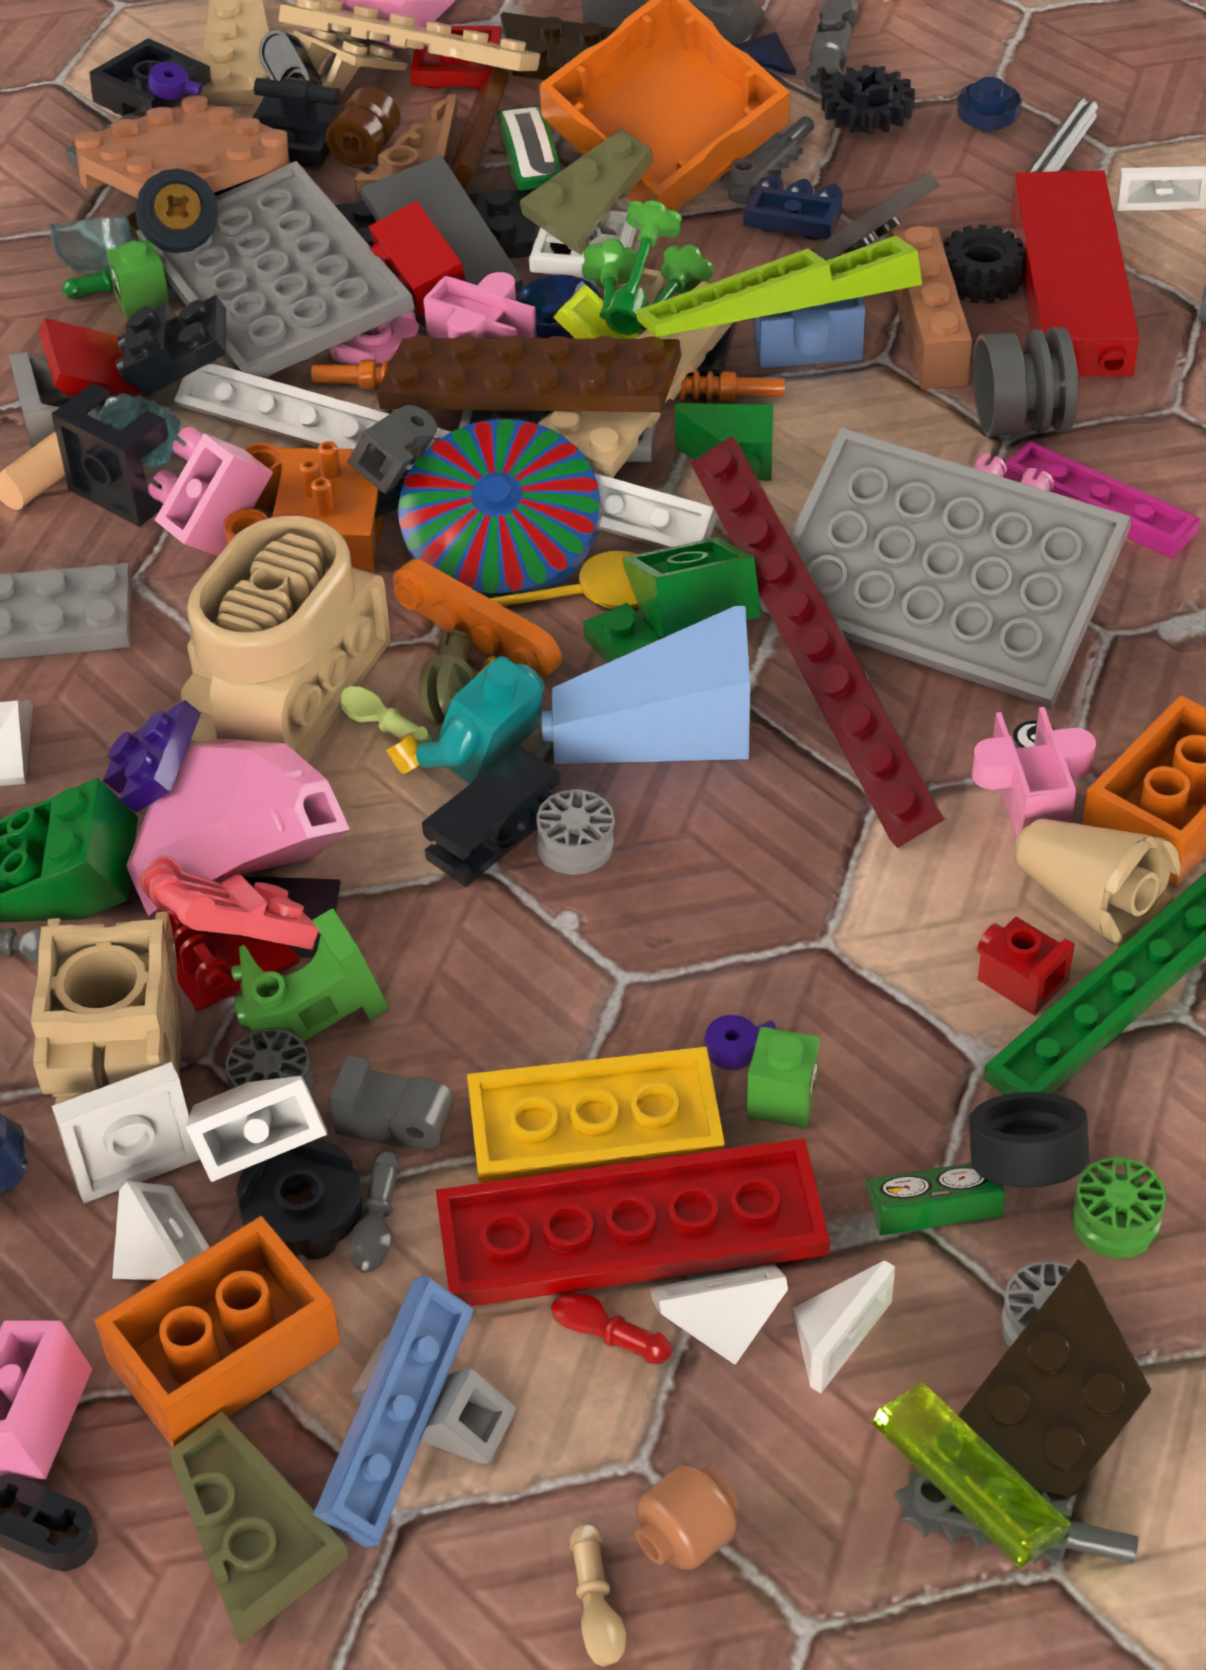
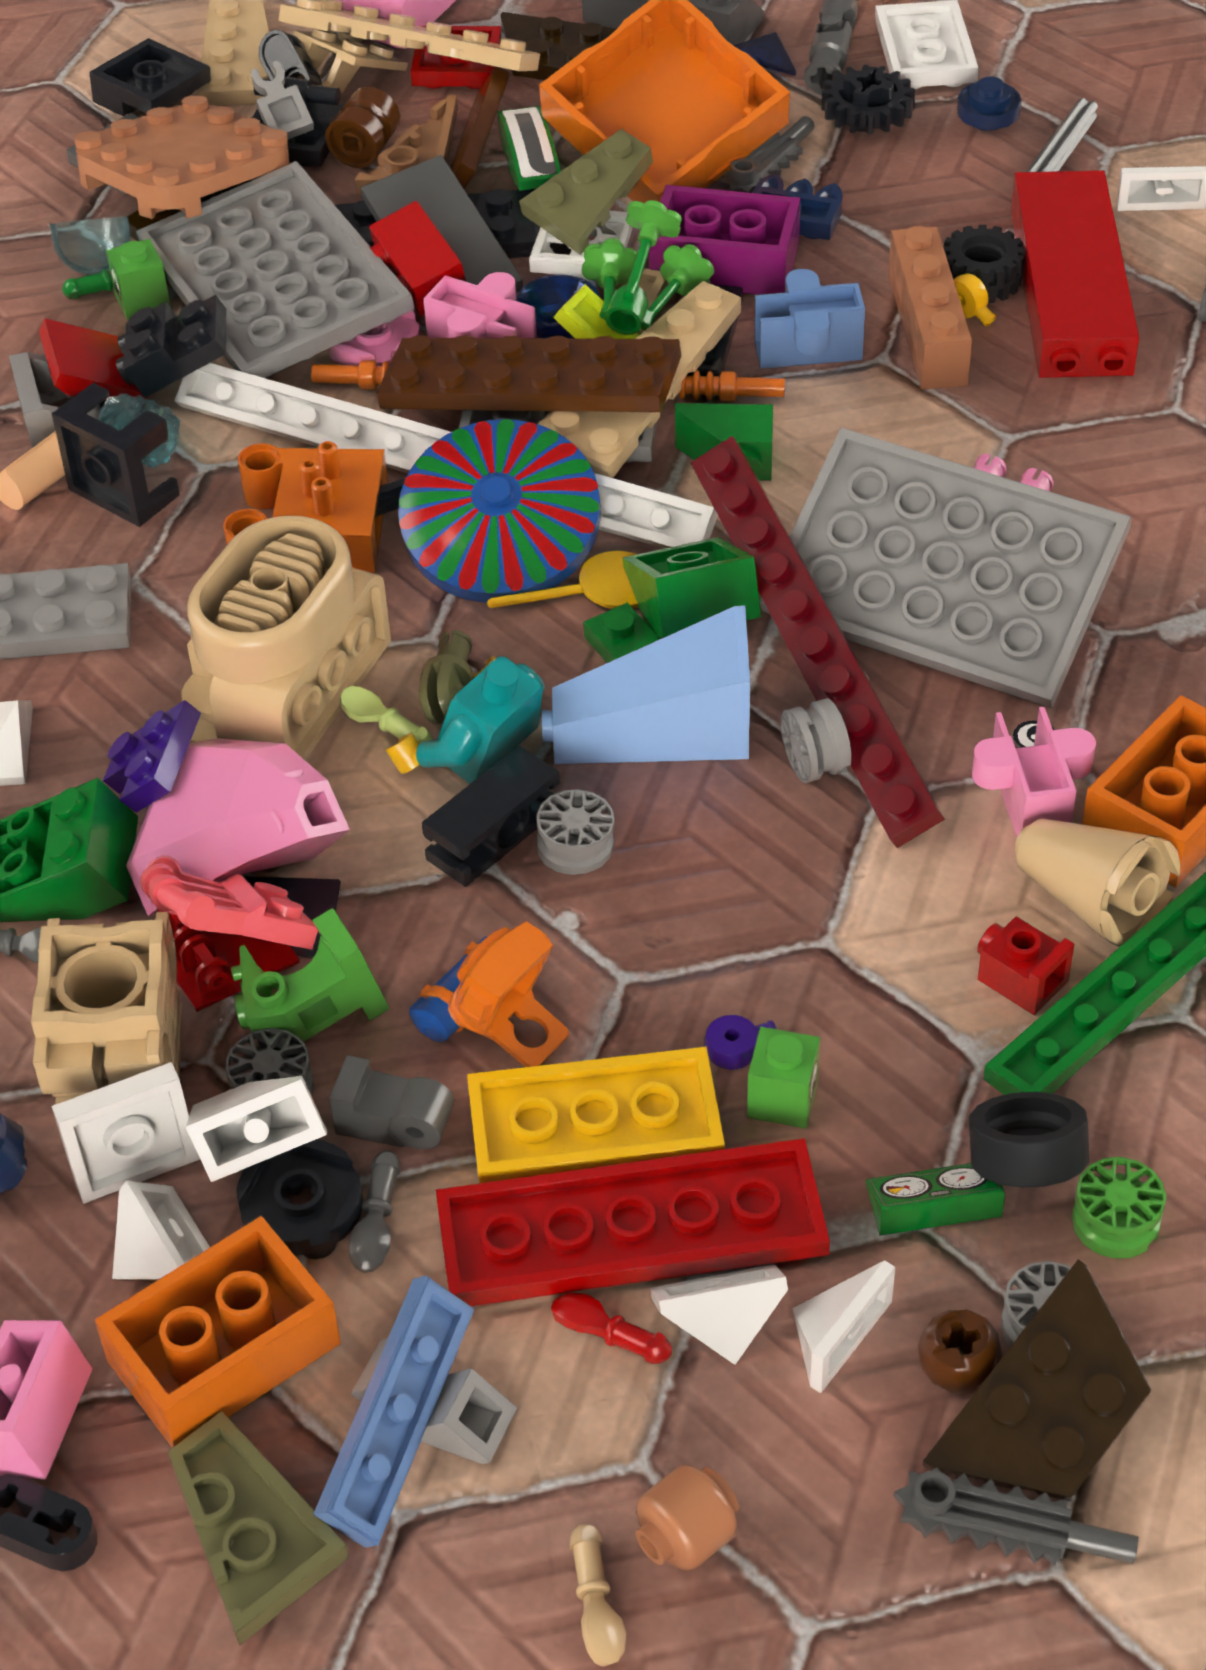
(166, 223): black wheel -> none
(171, 81): dark purple piece -> none
(209, 489): bright pink brick -> none
(280, 106): none -> light grey plate
(393, 445): dark grey leg -> none
(487, 623): orange plate -> none
(488, 989): none -> orange piece
(741, 233): none -> magenta brick
(786, 286): lime slope -> none
(816, 740): none -> light grey wheel
(879, 219): dark brown wing -> none
(927, 43): none -> white plate
(945, 1364): none -> reddish brown piece
(971, 1474): clear neon green tile -> none
(974, 298): none -> yellow piece
(1030, 381): dark grey wheel -> none
(1152, 520): dark pink tile -> none

